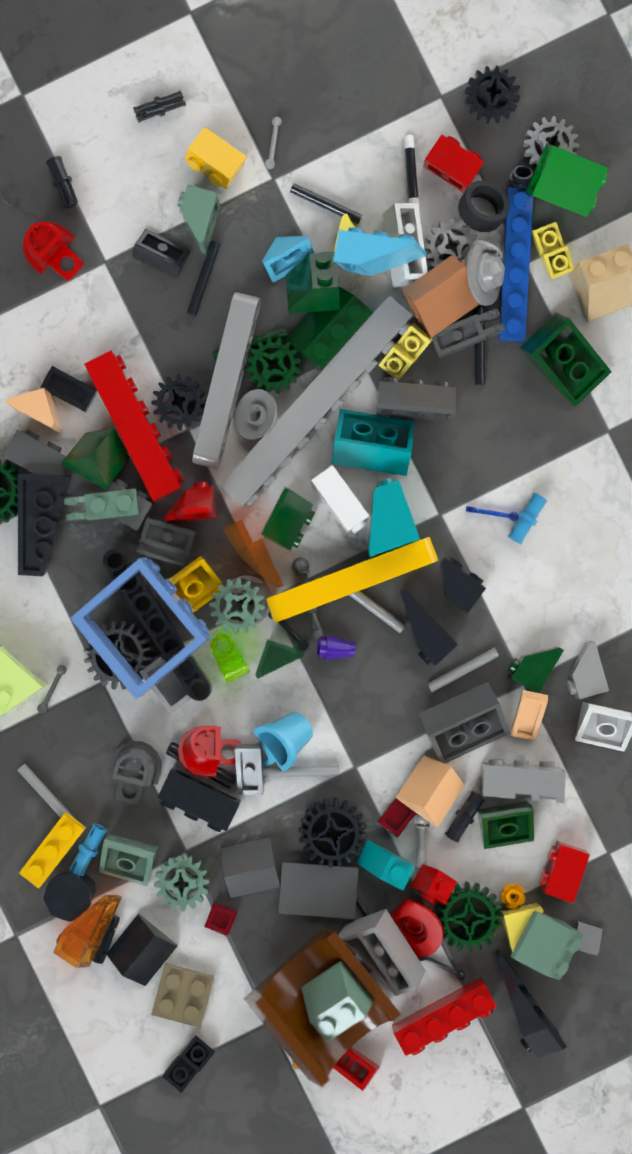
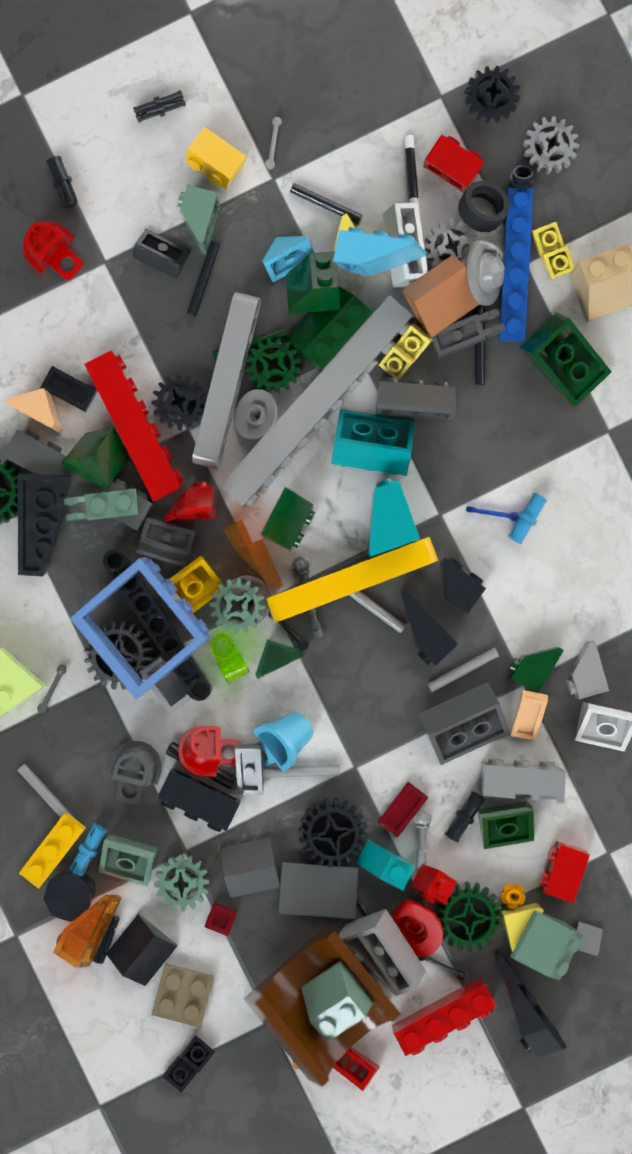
(334, 648): dark purple cone -> none
(340, 500): white brick -> none
(431, 790): light nougat slope -> none
(567, 180): green brick -> none

